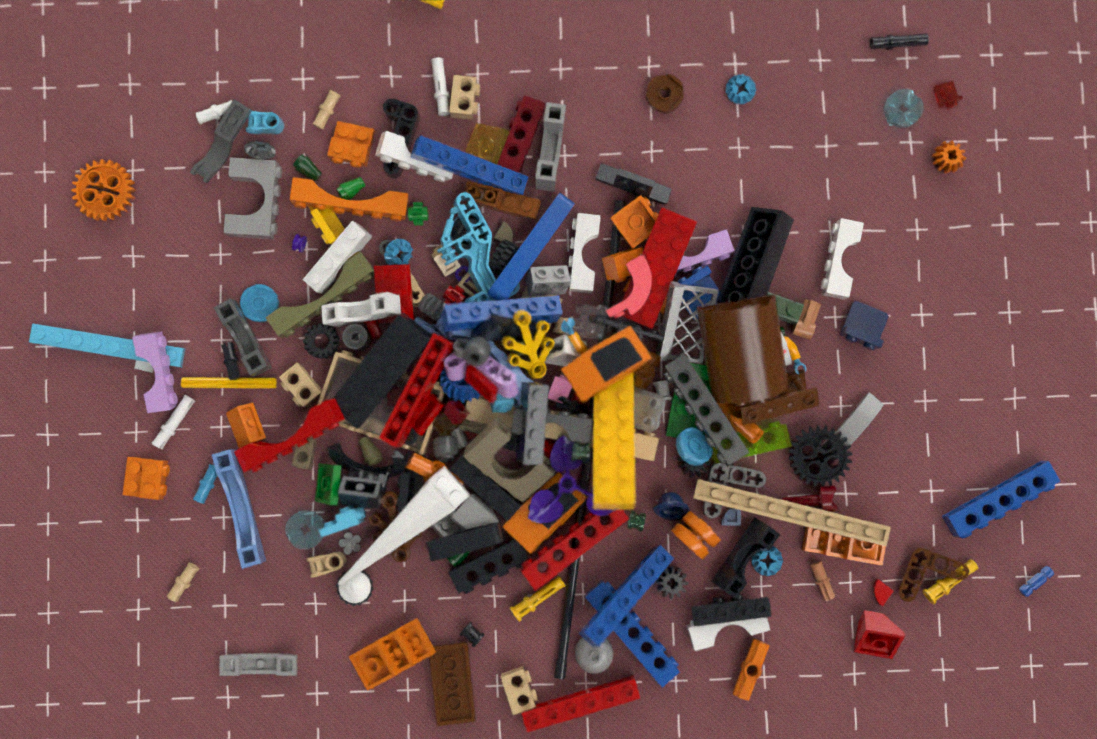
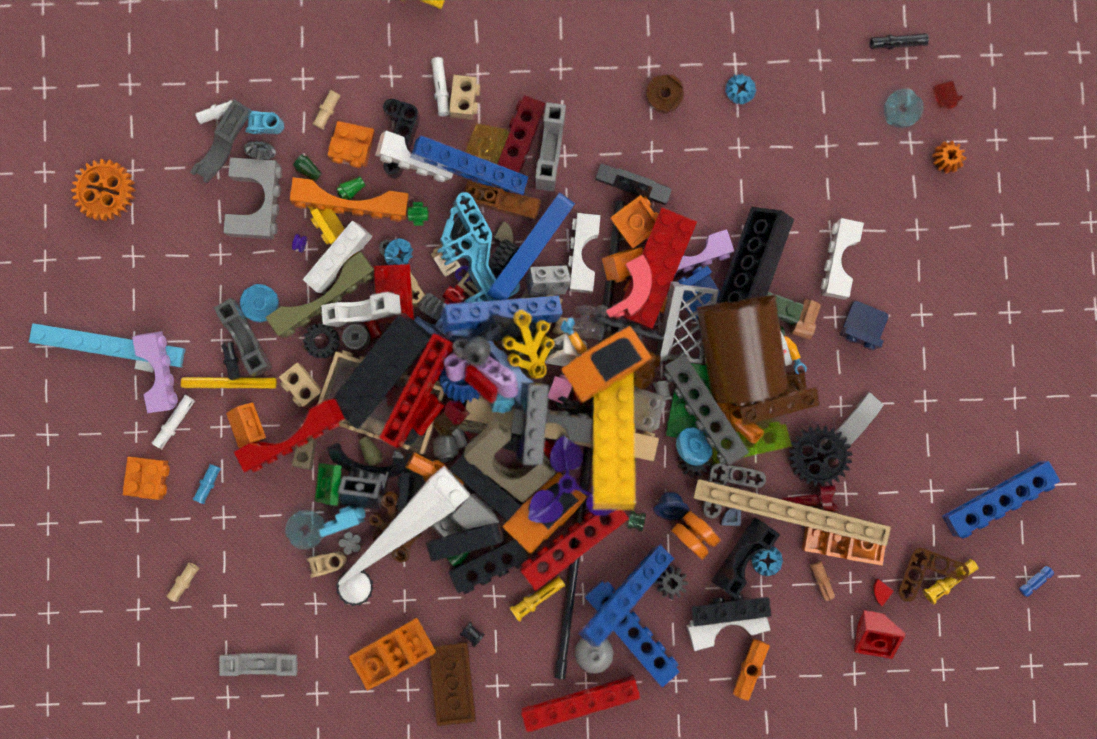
(246, 530): medium blue arch -> none
(514, 691): tan brick -> none
(580, 452): clear green wheel -> none

